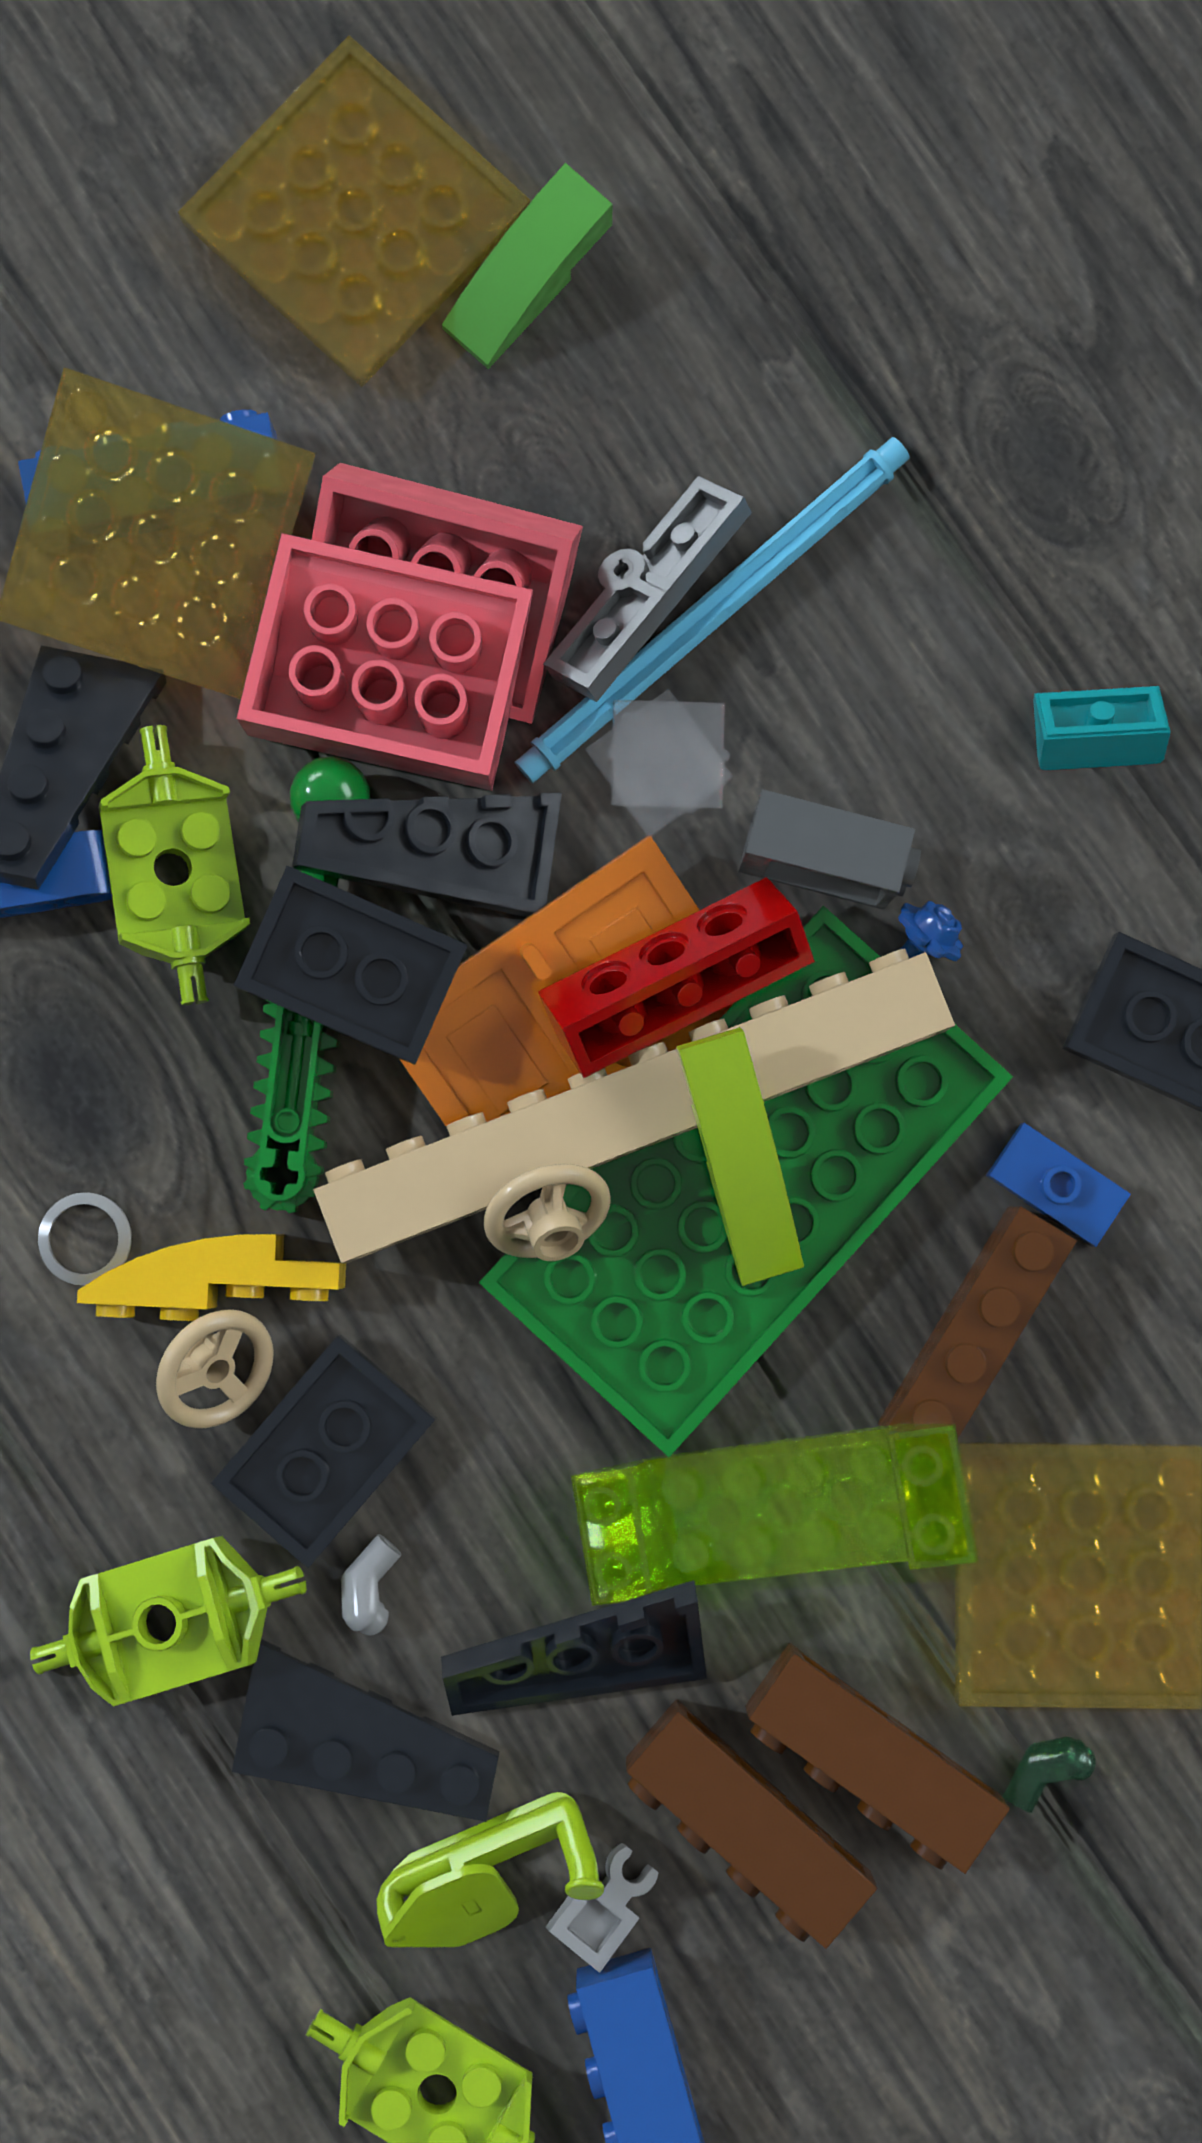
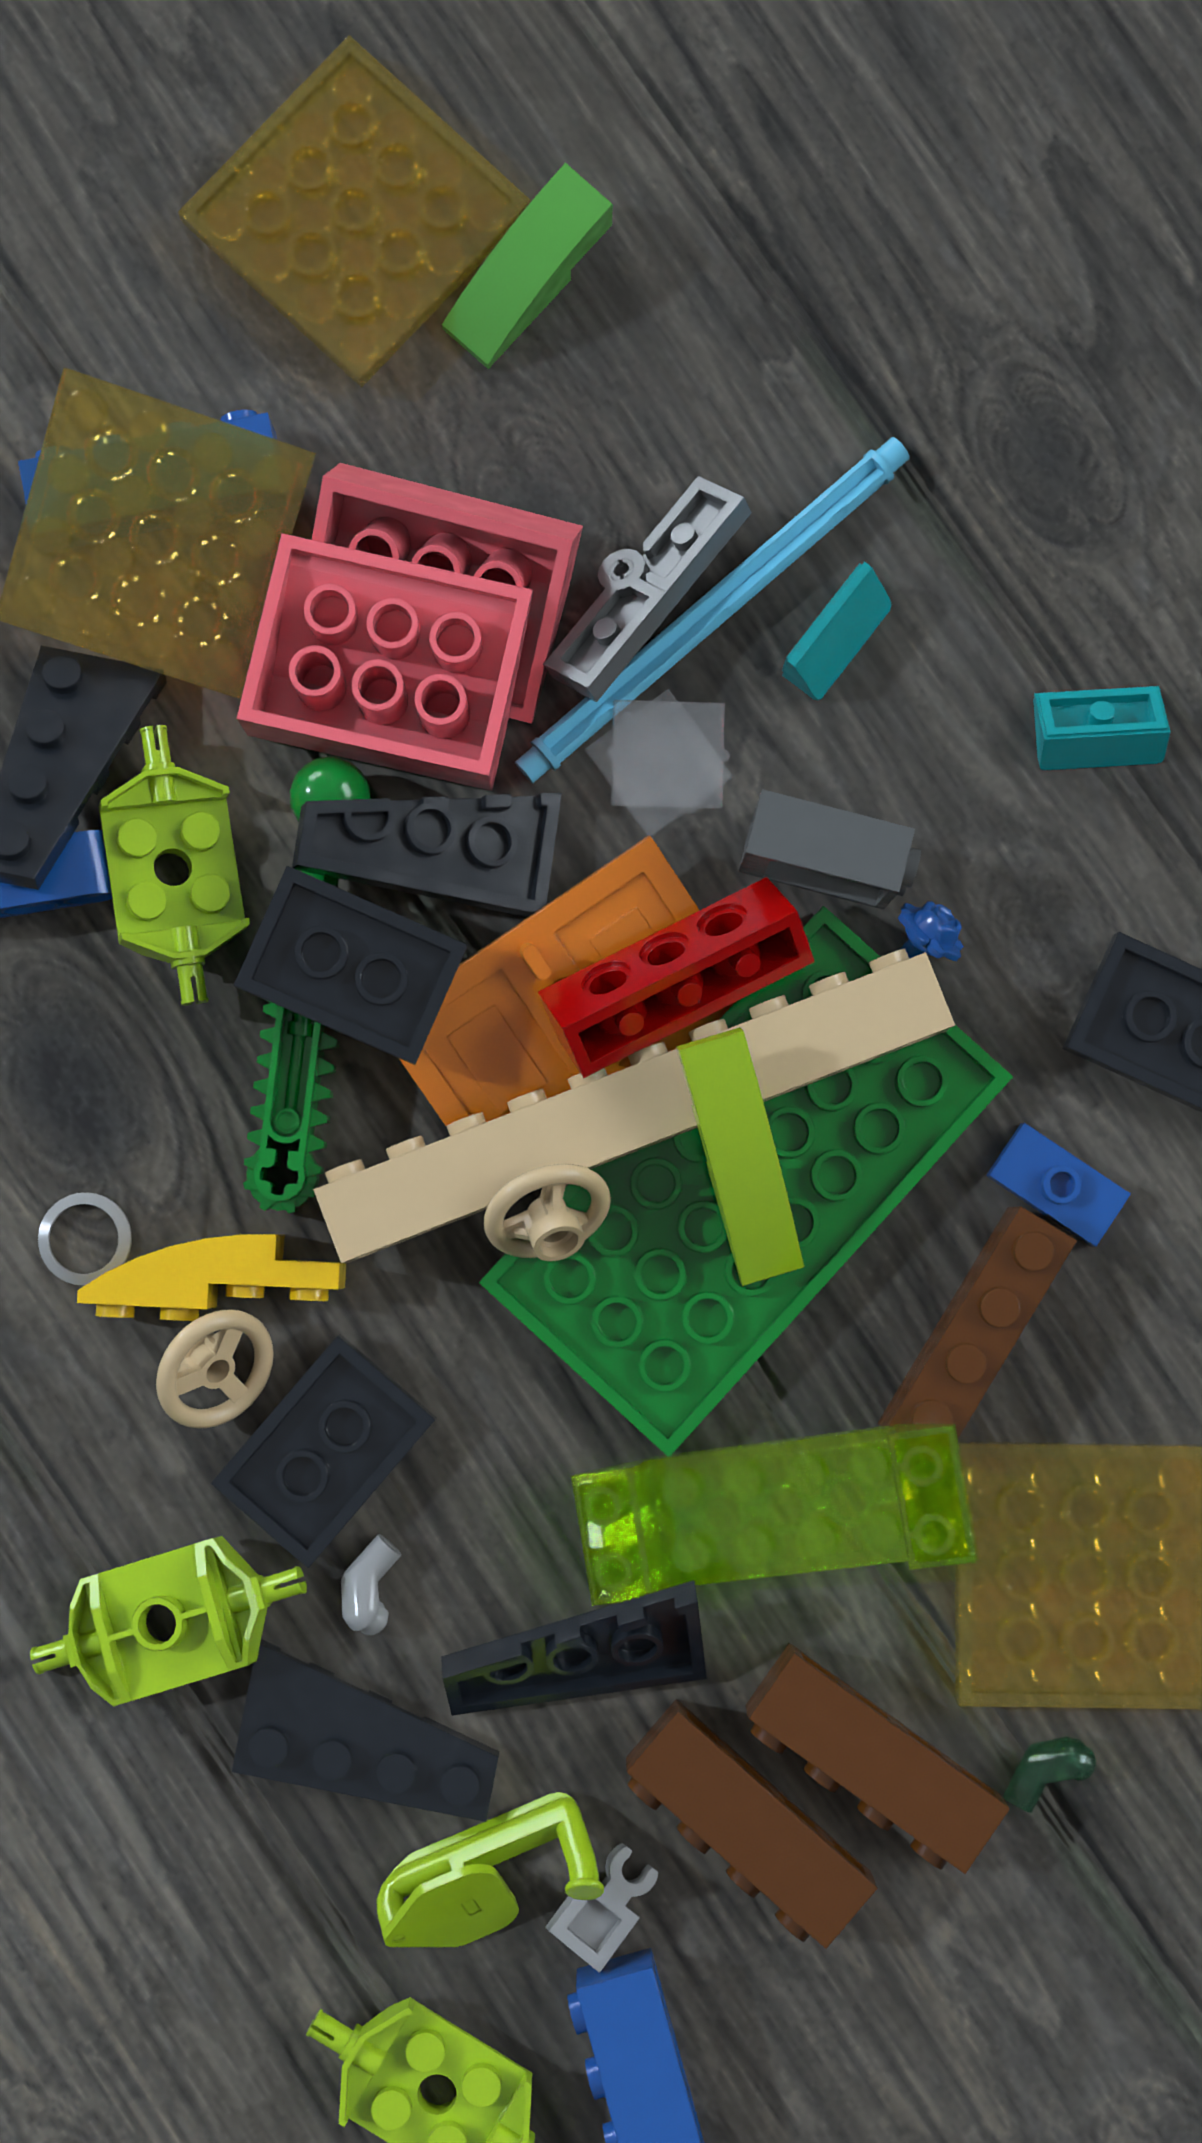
(838, 633): none -> teal slope

